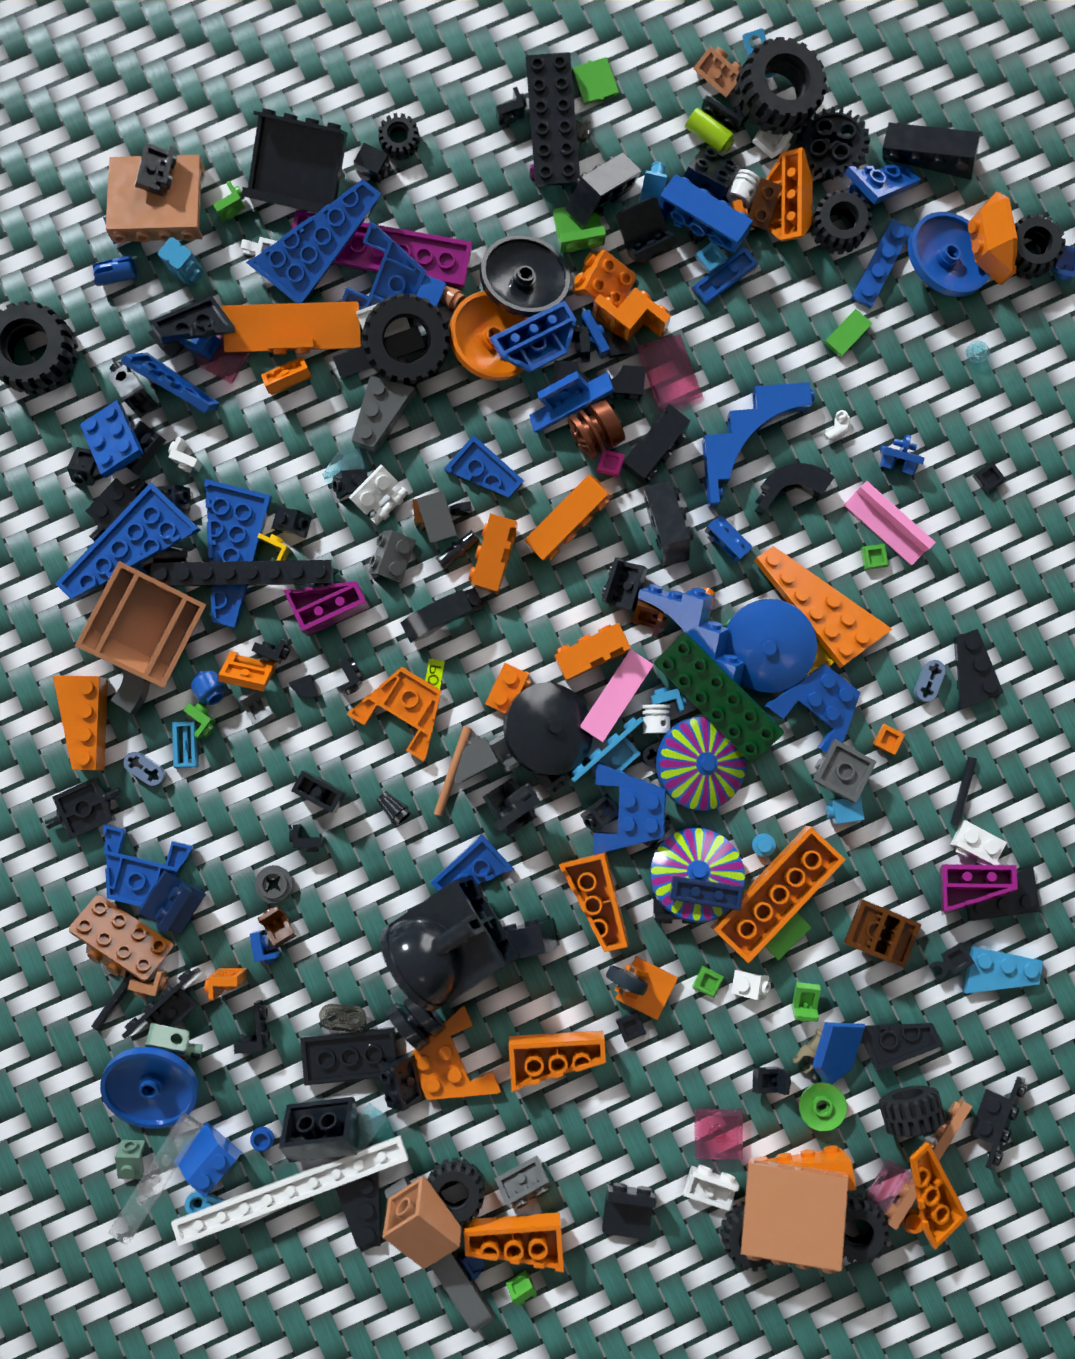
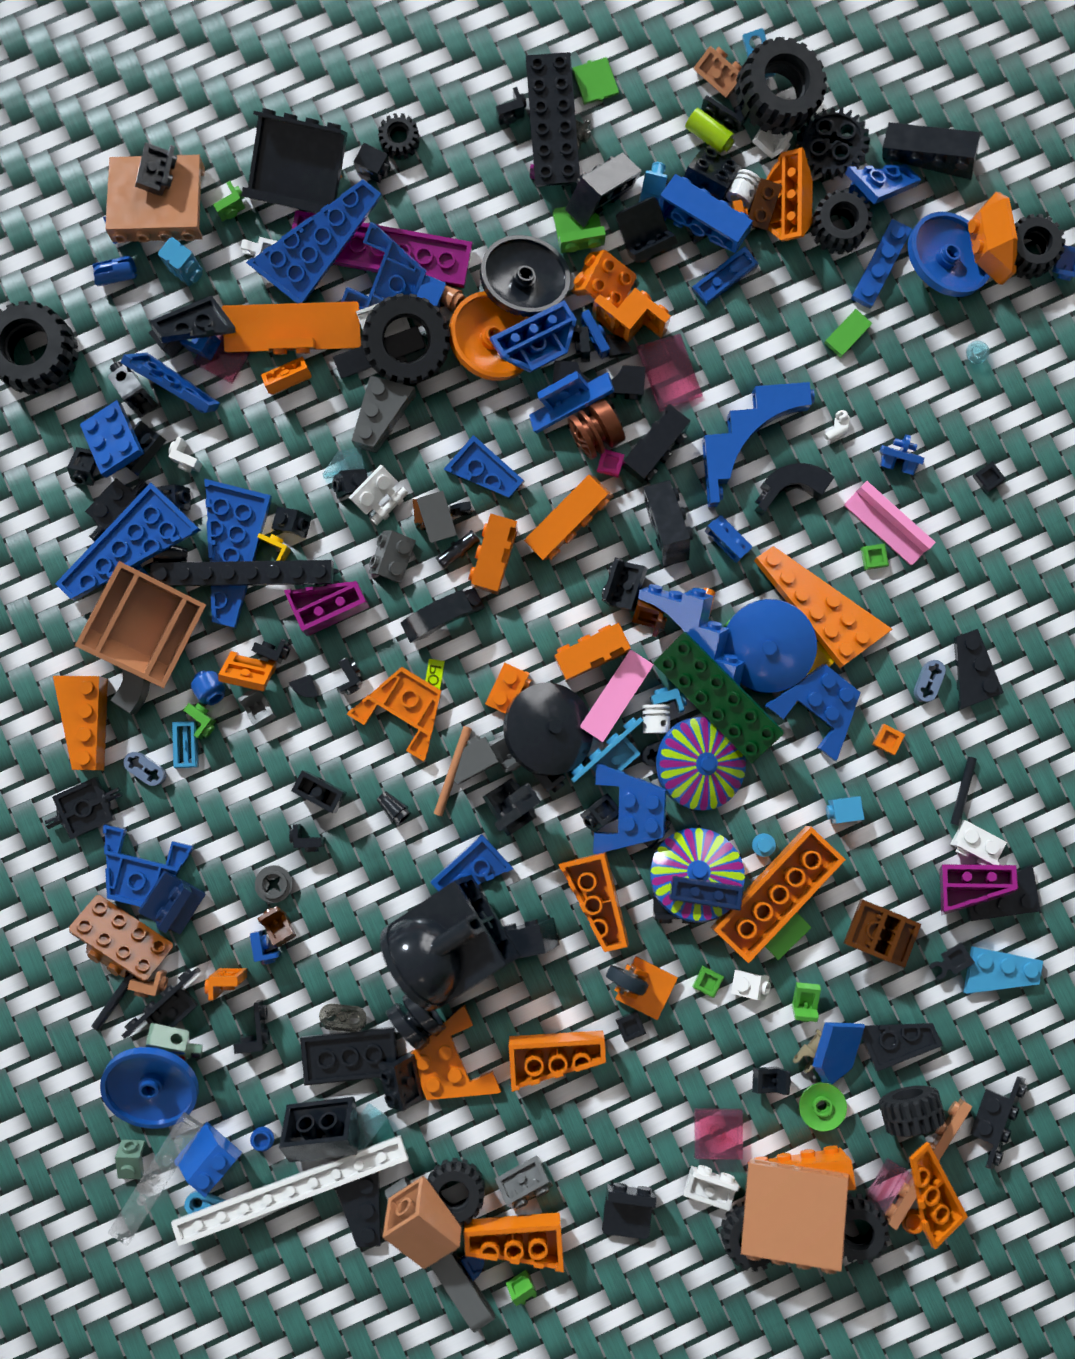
(711, 257): dark azure tile -> none
(844, 771): dark grey bracket -> none

